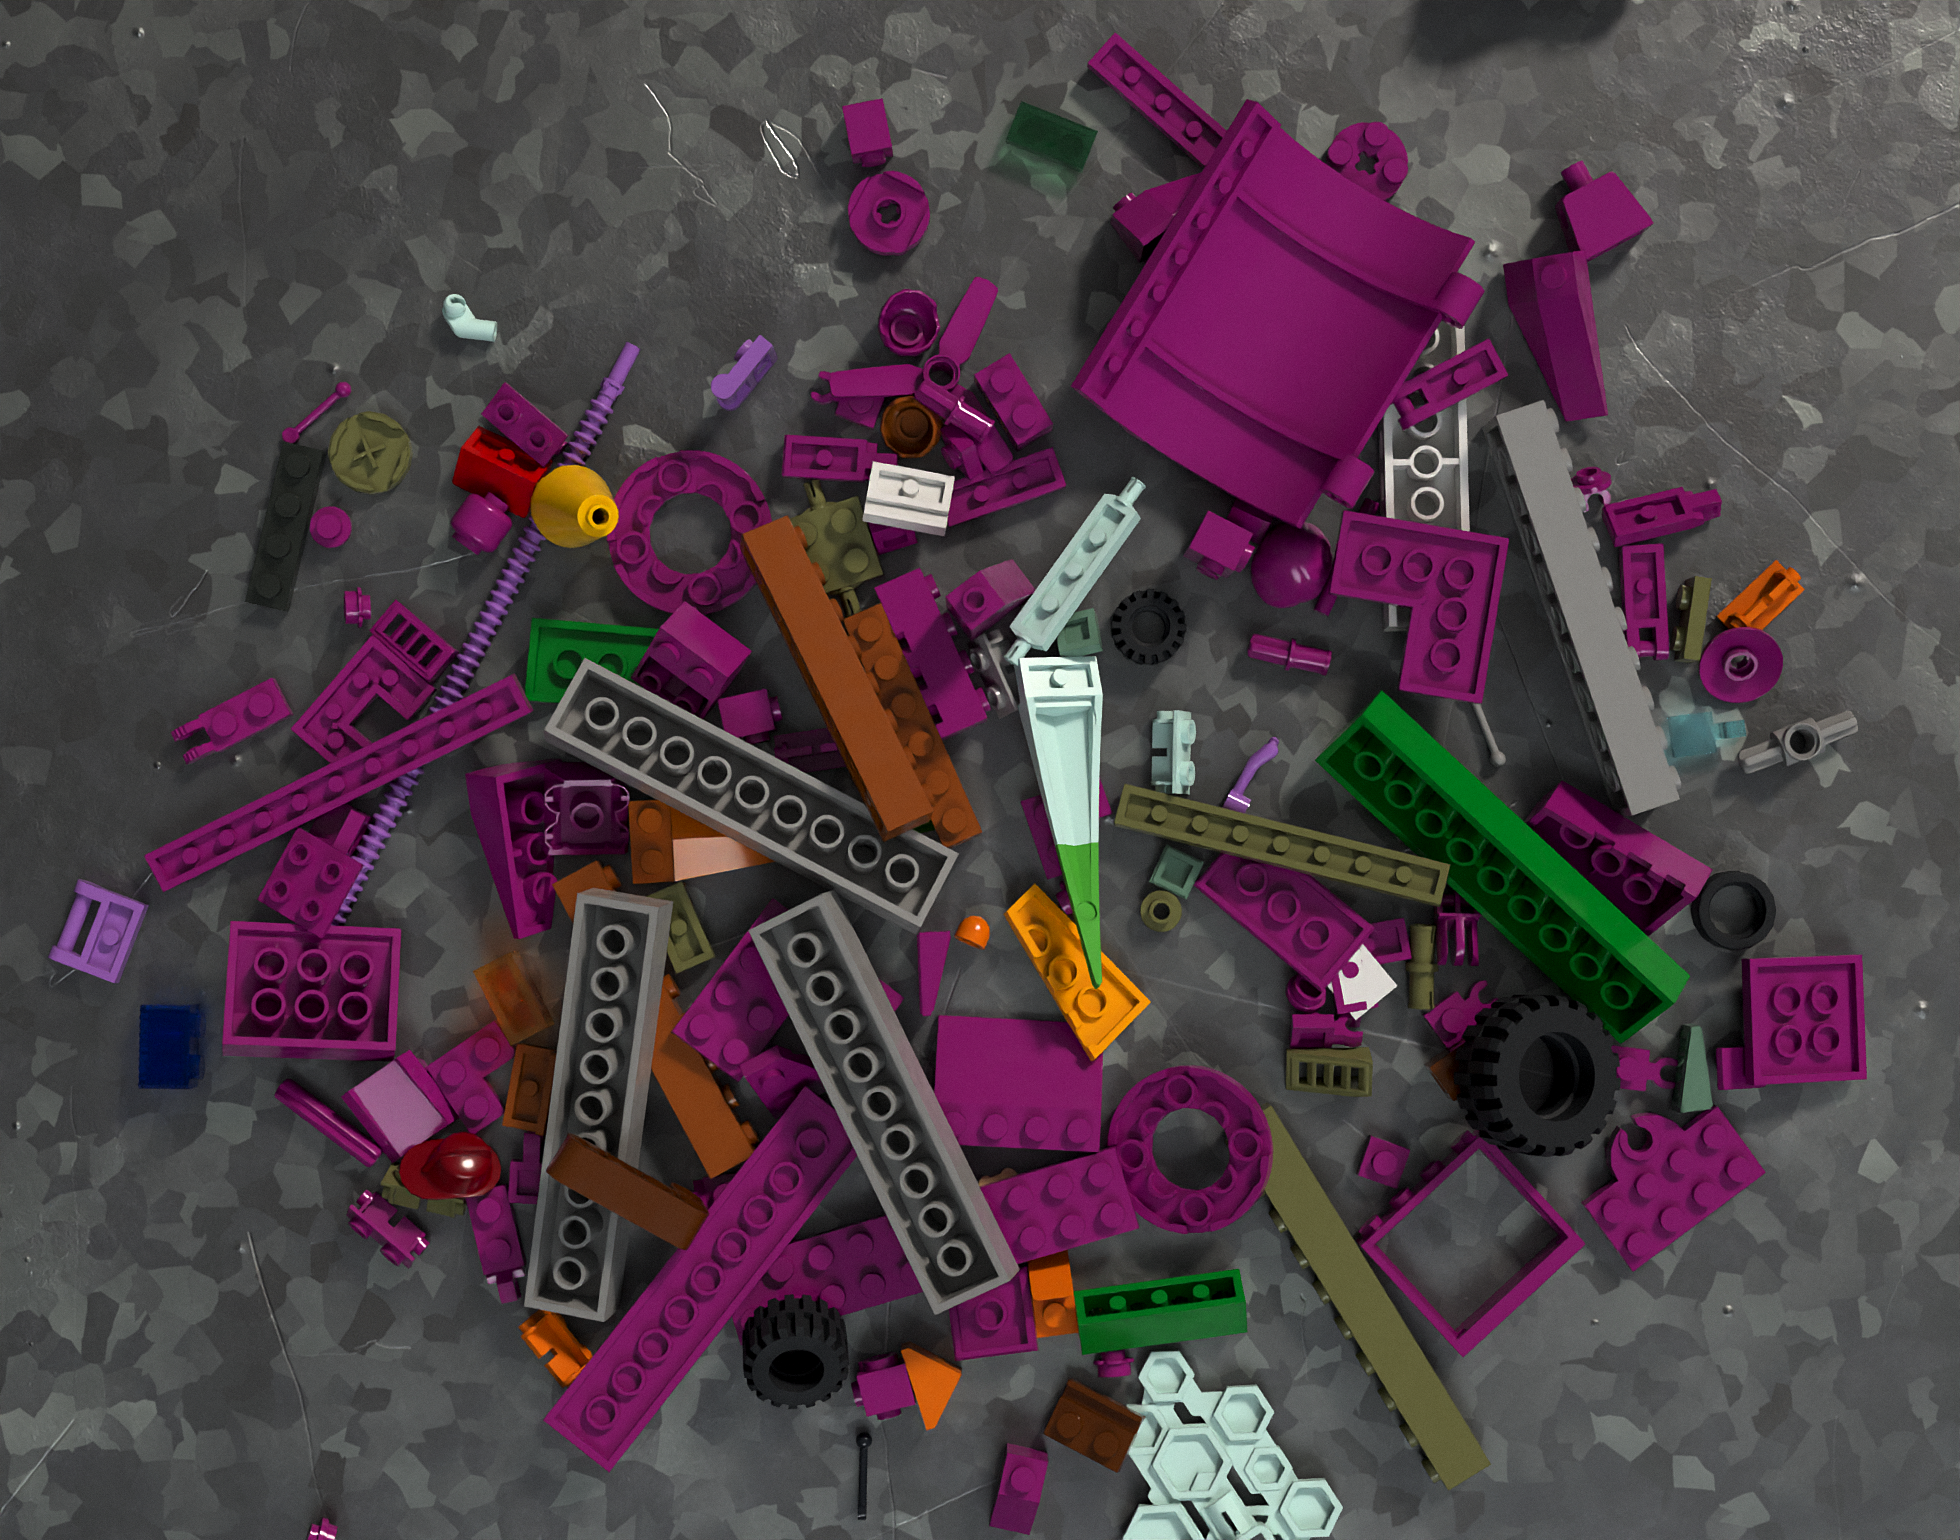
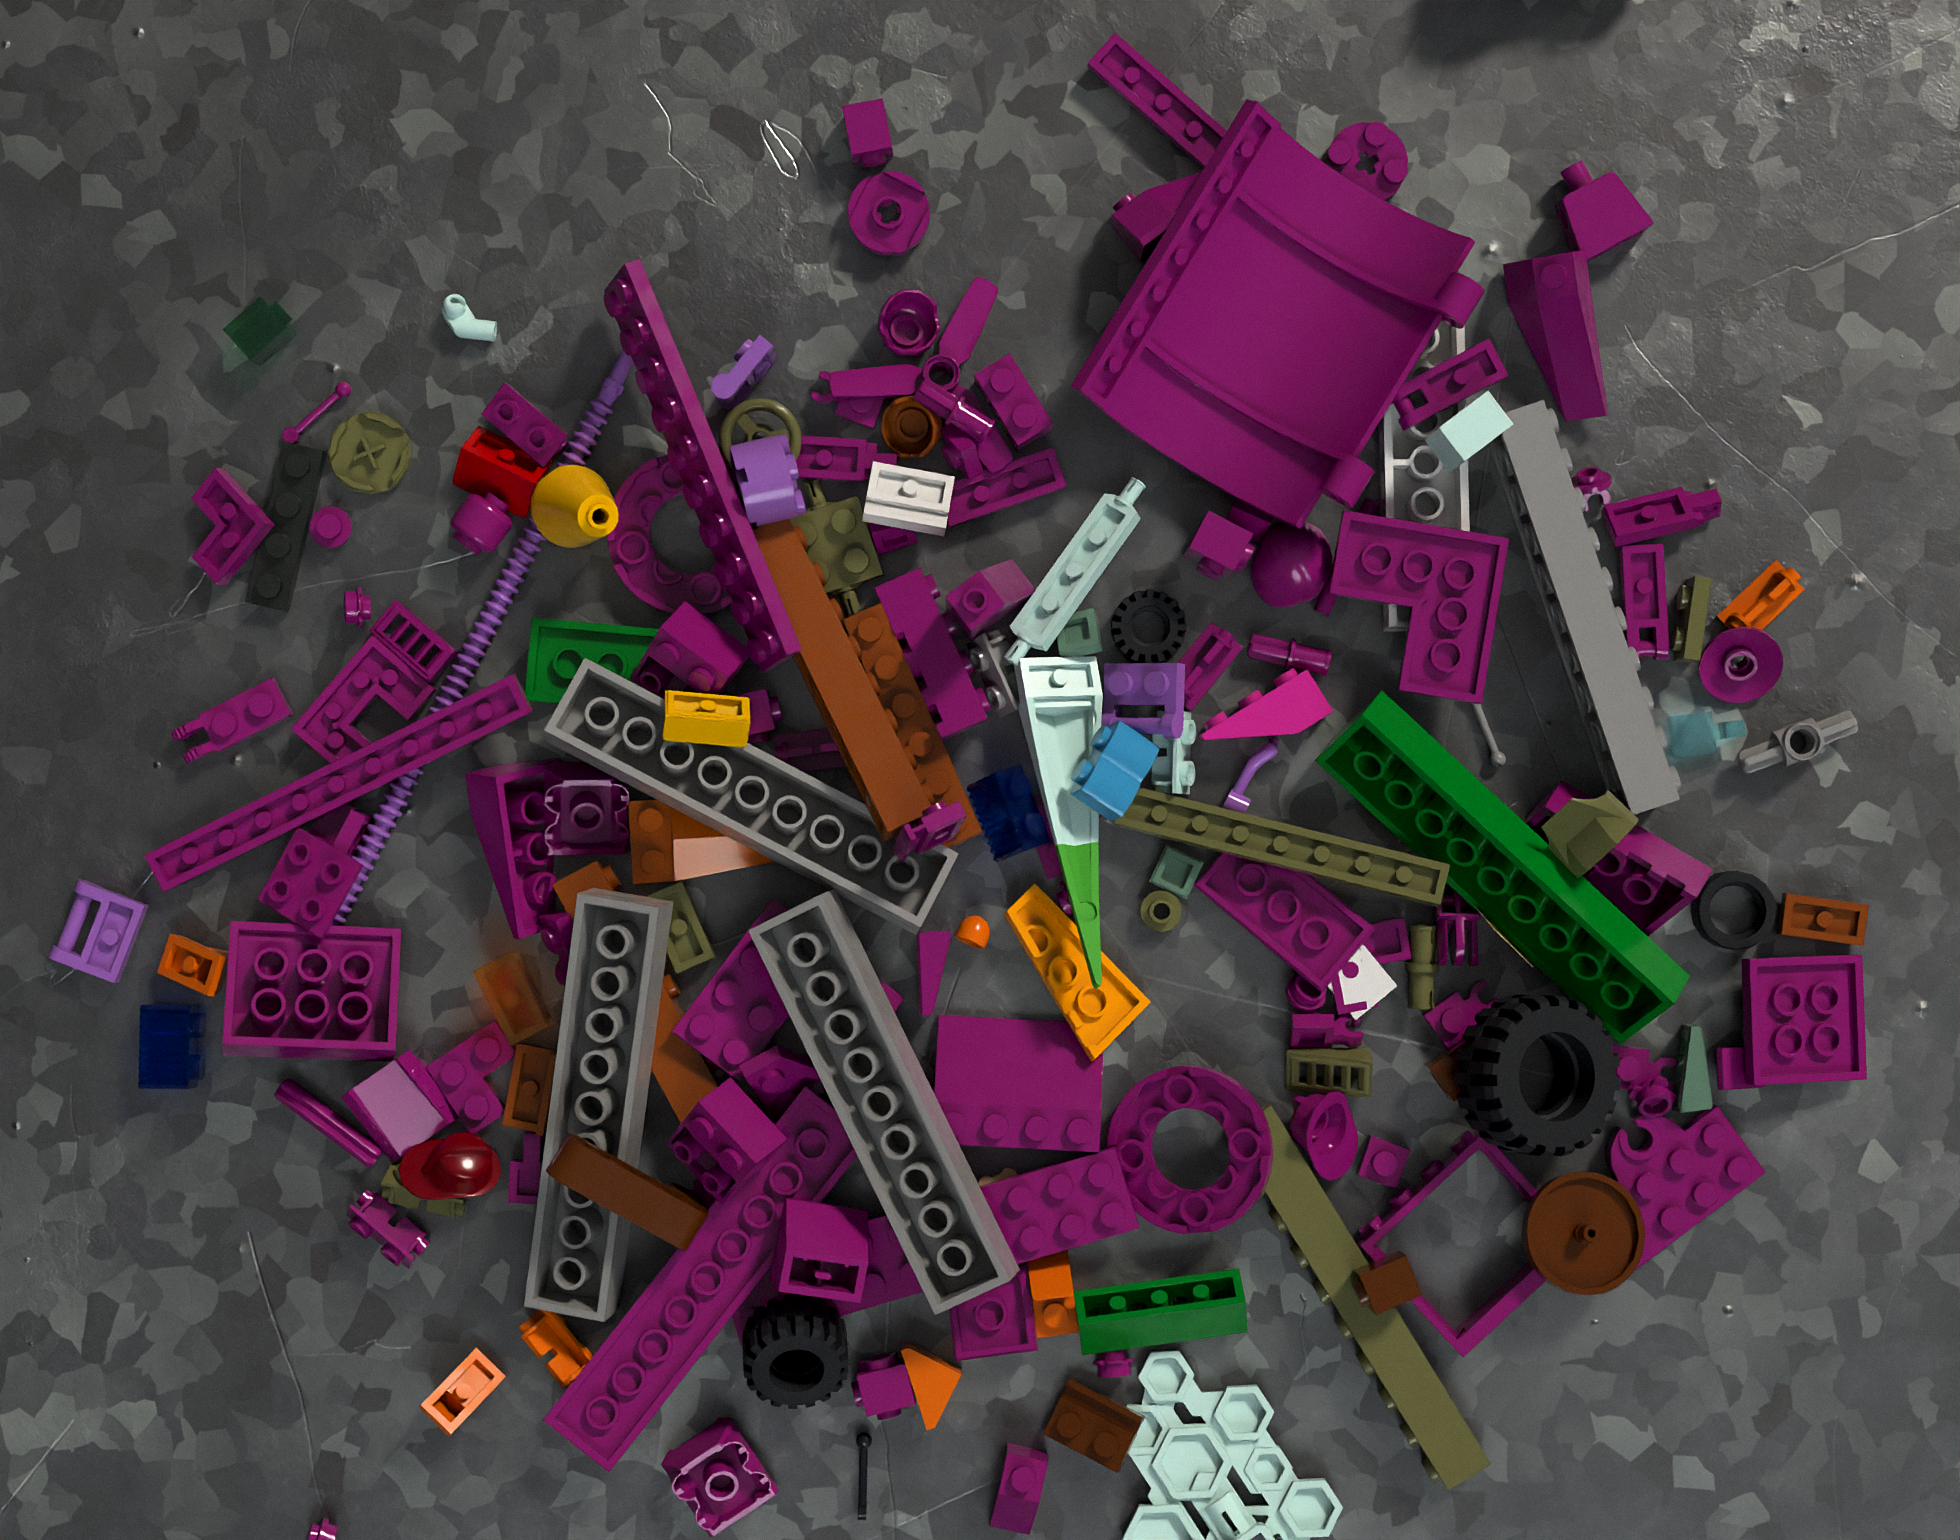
(194, 965): none -> orange slope
(237, 529): none -> magenta plate
(261, 330): none -> clear green brick
(462, 1392): none -> orange slope
(498, 1241): magenta hinge -> none
(557, 938): none -> magenta plate
(701, 467): none -> magenta plate
(706, 718): none -> yellow slope
(718, 1476): none -> magenta slope
(725, 1140): none -> magenta slope
(739, 415): none -> olive piece
(767, 480): none -> medium lavender brick
(821, 1250): none -> magenta slope
(937, 826): none -> magenta plate
(1008, 813): none -> clear blue brick
(1051, 136): clear green plate -> none
(1114, 769): none -> dark azure brick
(1145, 686): none -> medium lavender plate
(1206, 662): none -> magenta hinge
(1281, 712): none -> dark pink slope
(1326, 1132): none -> magenta piece
(1386, 1283): none -> reddish brown brick
(1468, 431): none -> light aqua slope
(1504, 937): none -> sticker
(1583, 1233): none -> reddish brown piece
(1587, 830): none -> olive slope
(1652, 1097): none -> magenta plate
(1822, 919): none -> dark orange plate

